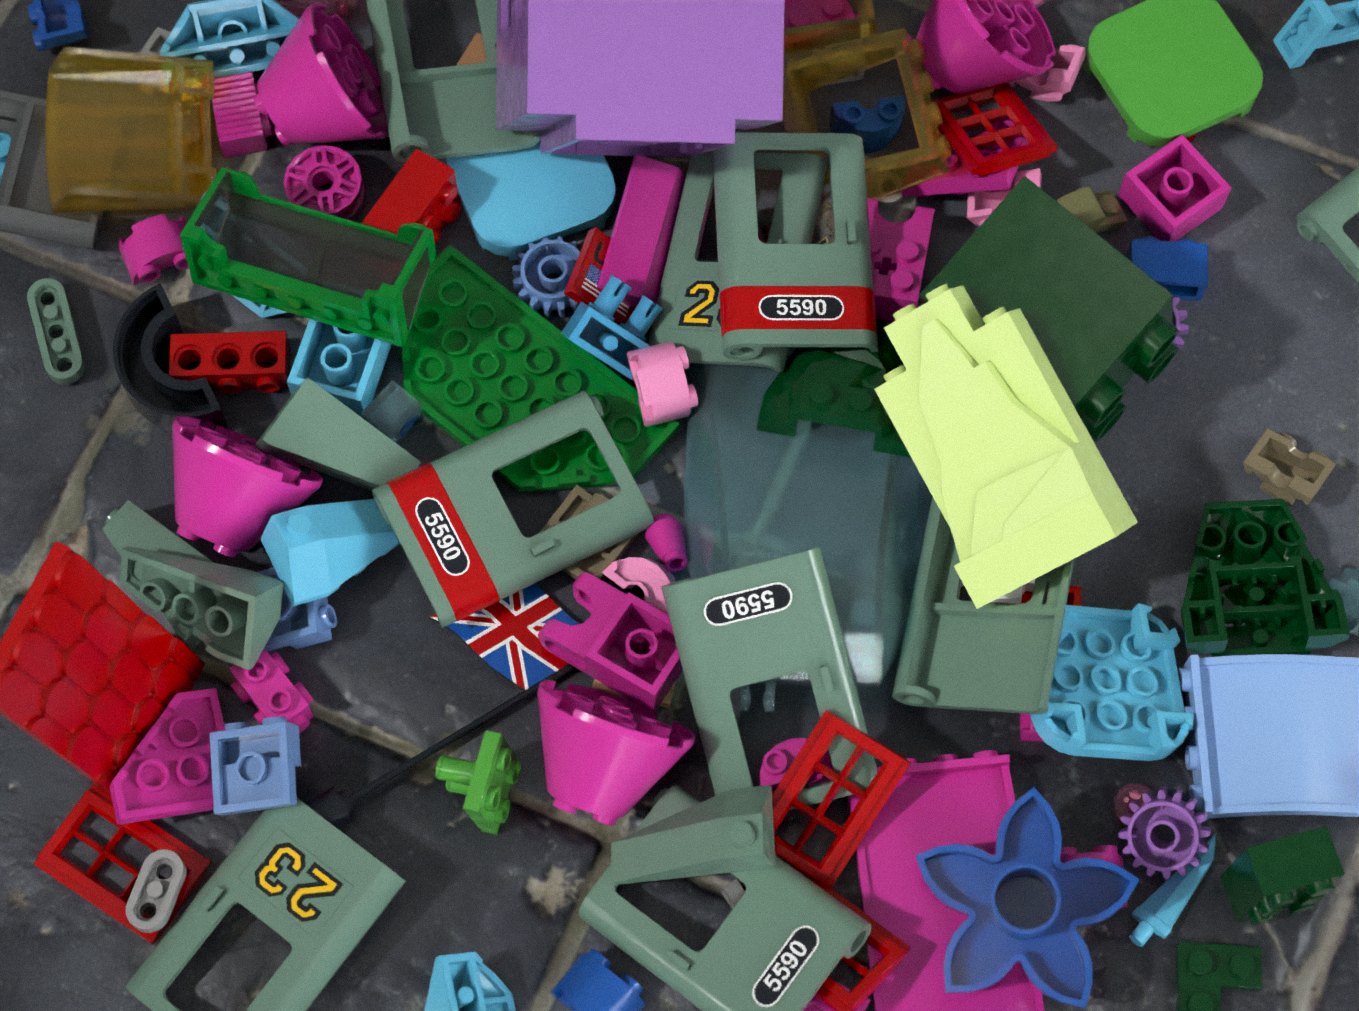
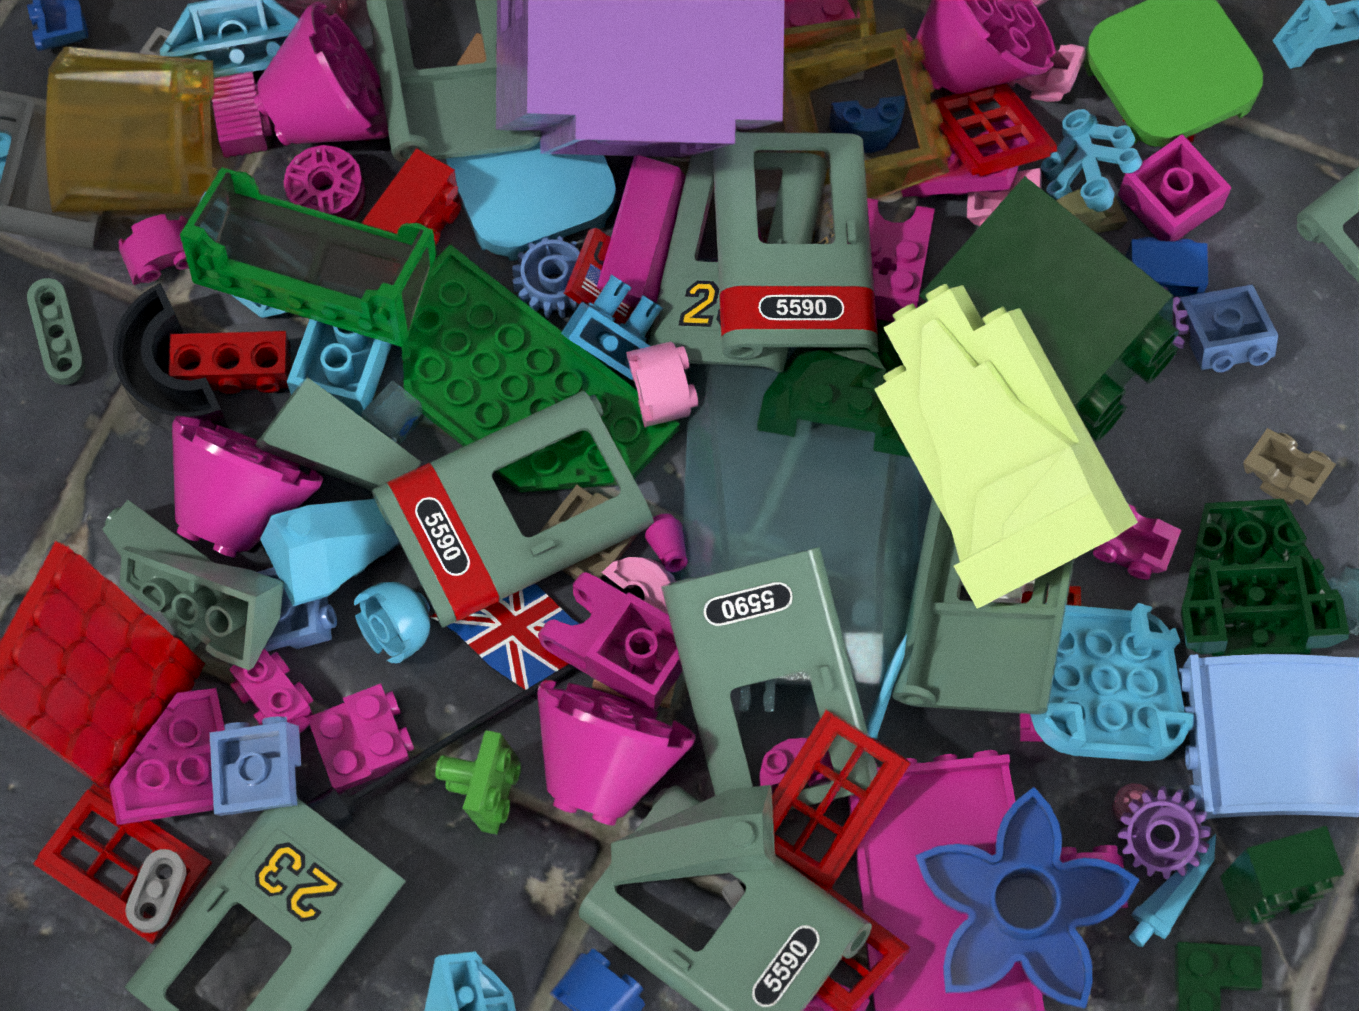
(360, 738): none -> dark pink plate
(393, 619): none -> medium azure cylinder
(881, 701): none -> medium azure bar
(1078, 130): none -> medium azure plant
(1141, 548): none -> dark pink cylinder
(1229, 328): none -> medium blue plate

